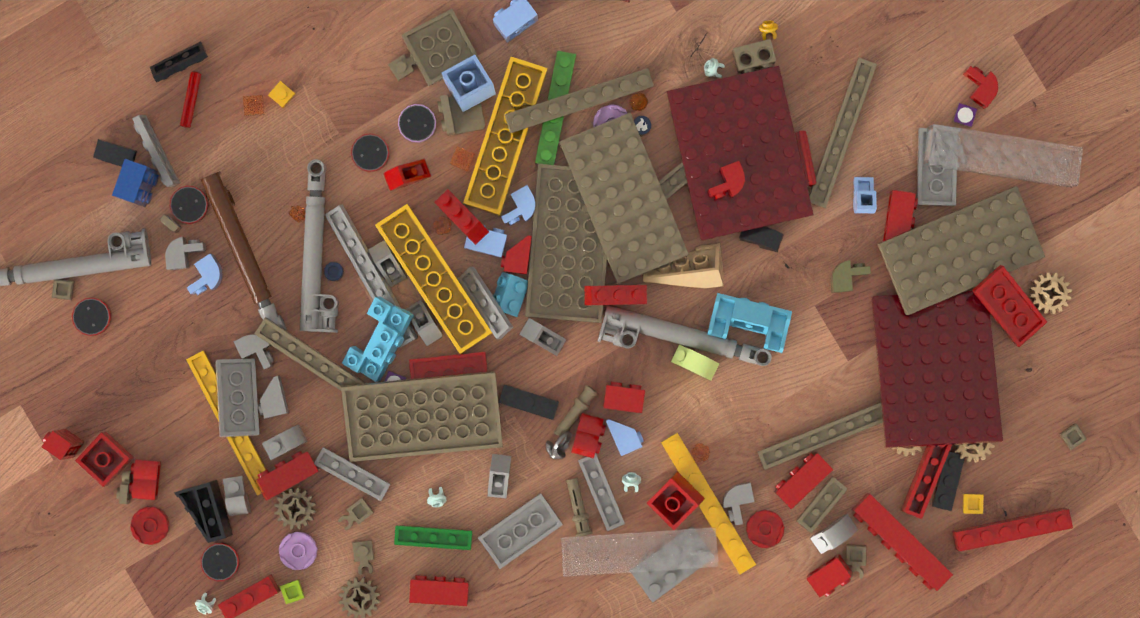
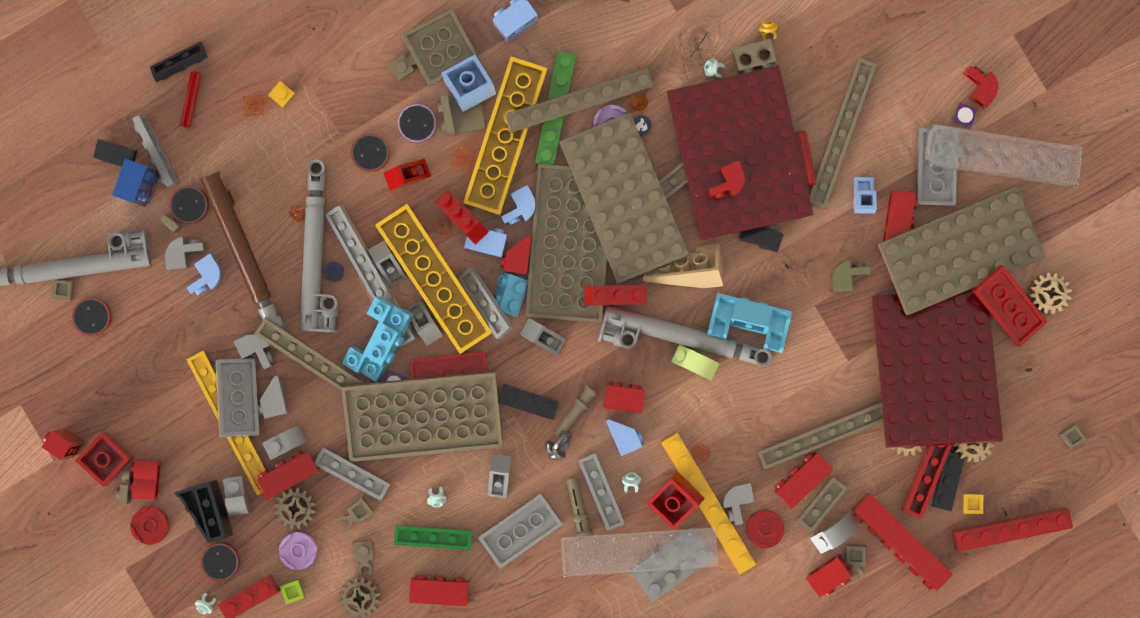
(588, 435): red brick -> none

